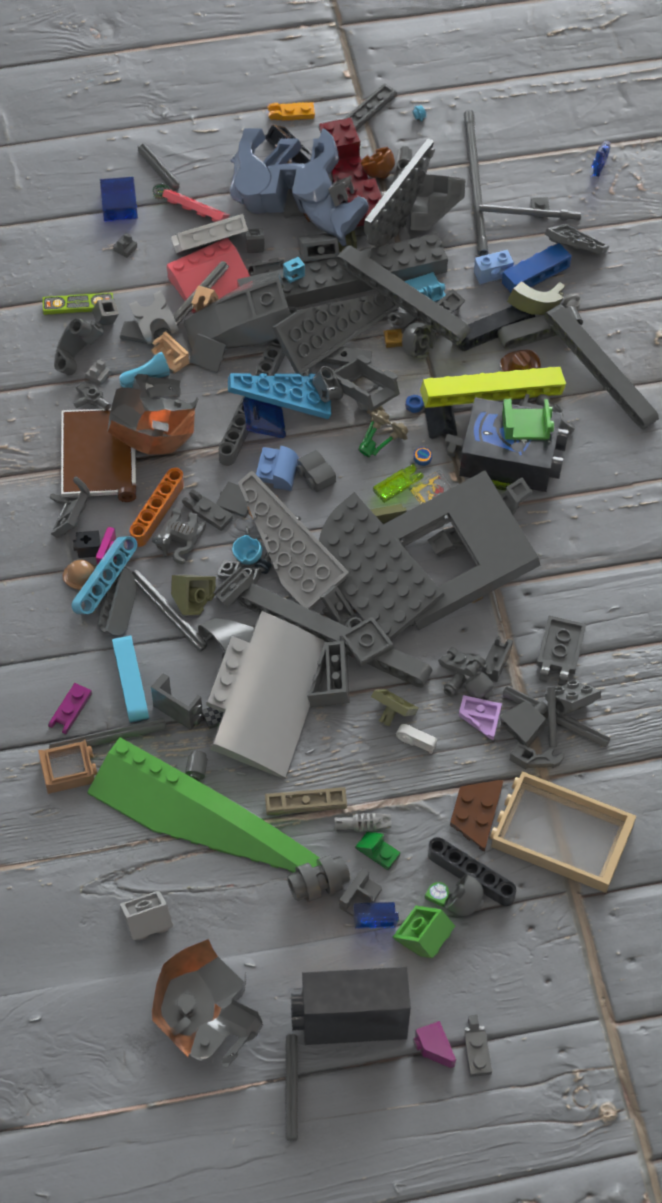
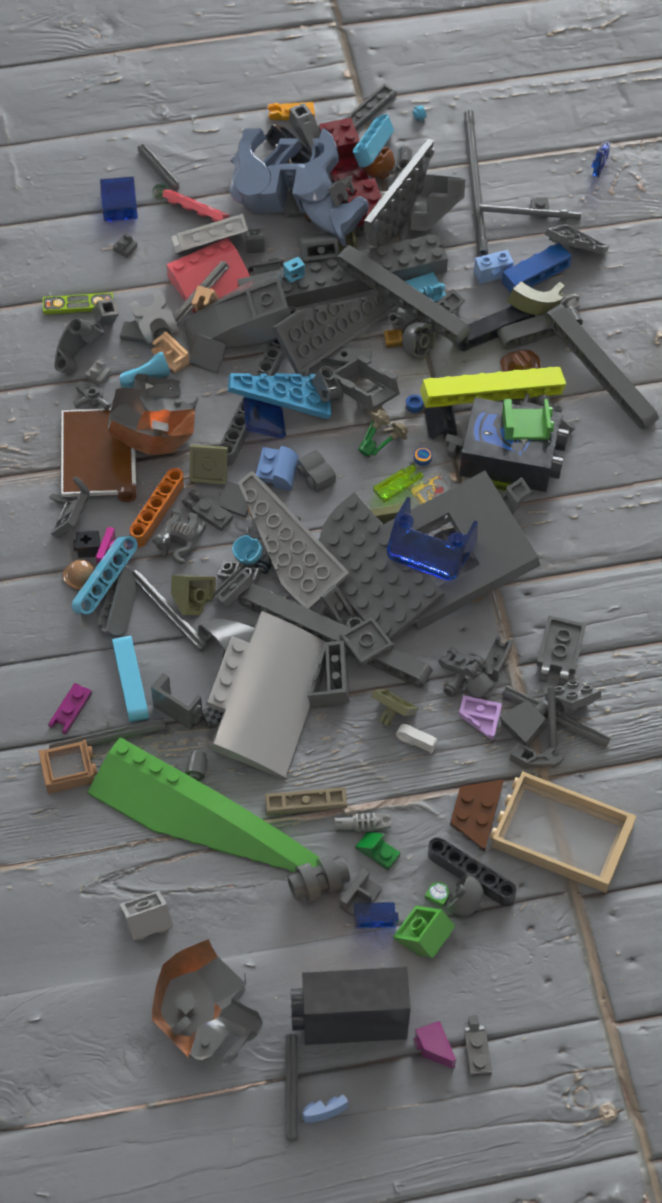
(208, 464): none -> olive tile
(304, 124): none -> dark grey slope
(317, 1111): none -> light blue slope
(373, 140): none -> medium azure beam
(427, 552): none -> clear blue windscreen

